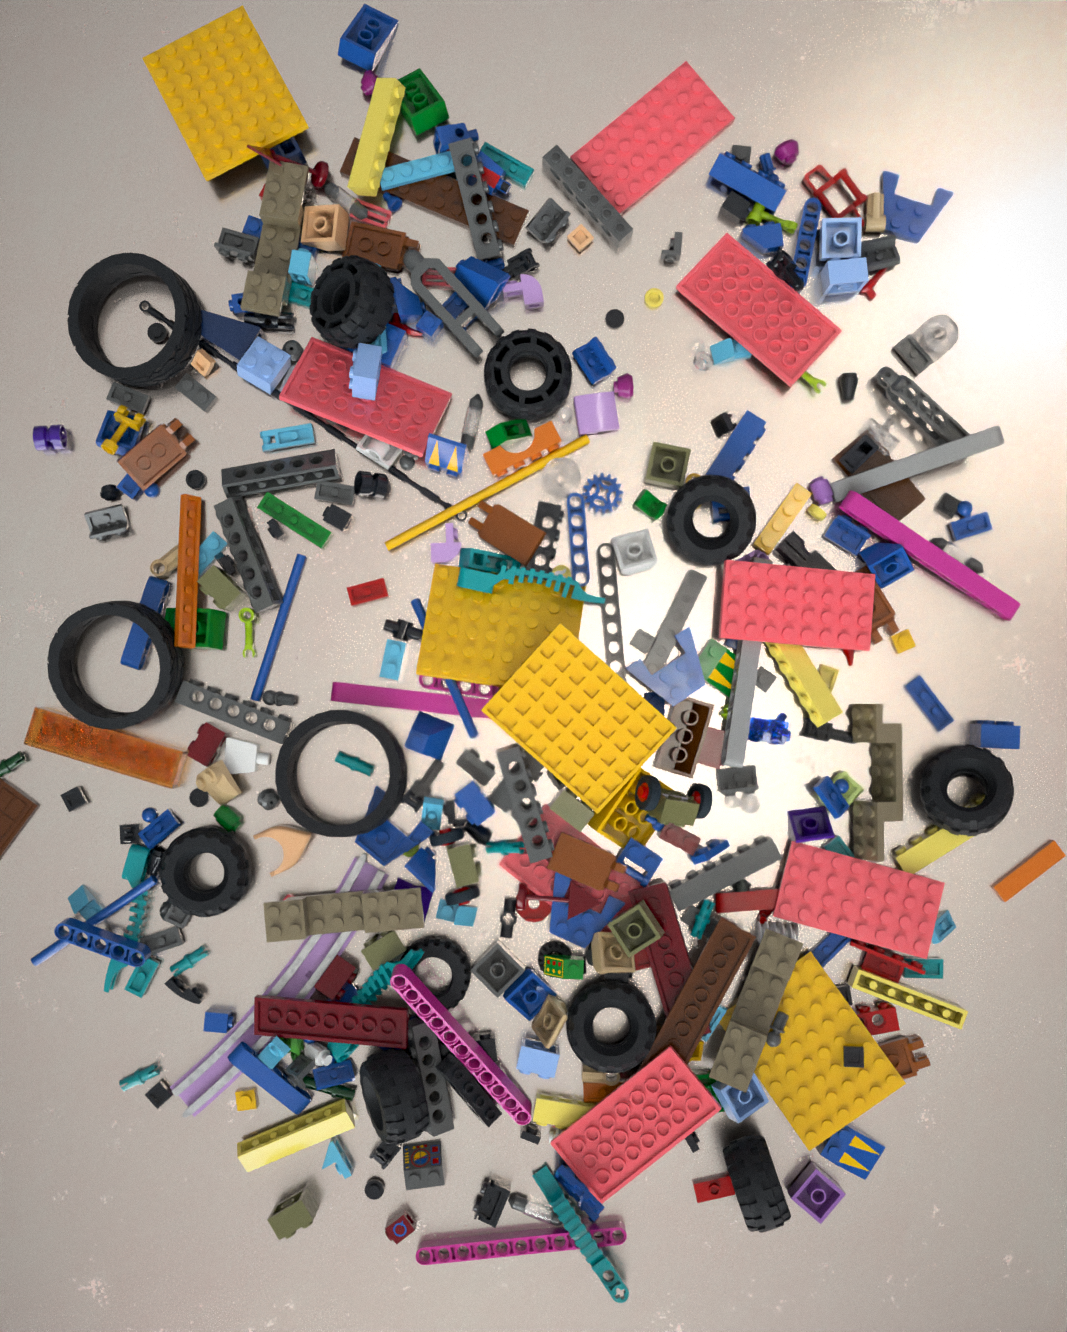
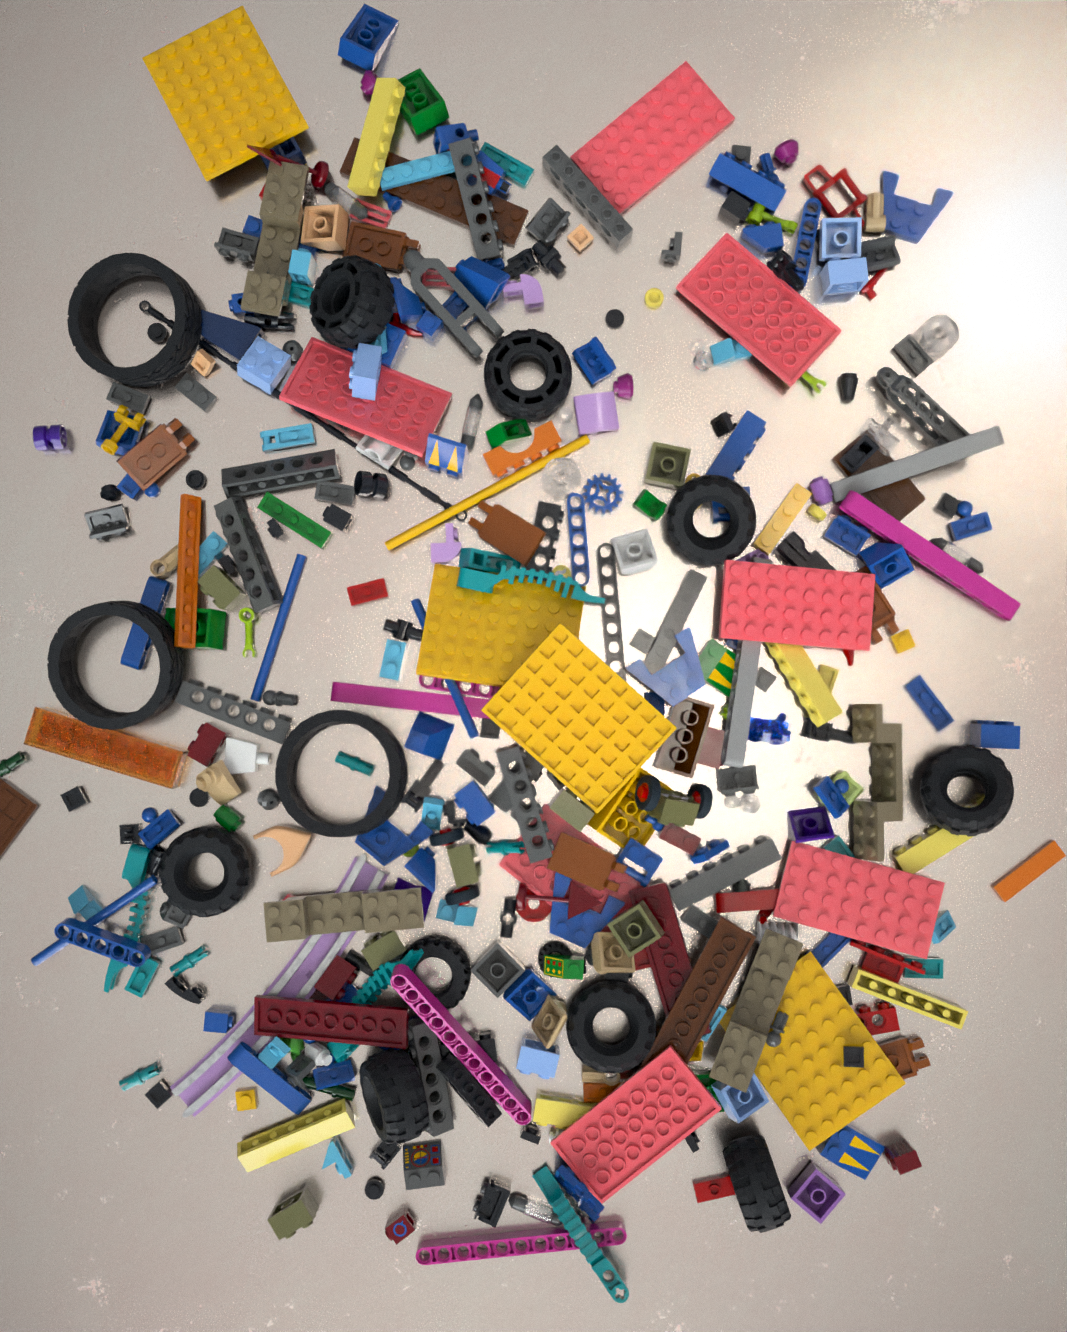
(360, 963): none -> black axle
(489, 729): none -> black plate
(549, 257): none -> black axle
(702, 919): teal pin -> none
(902, 1157): none -> dark red brick

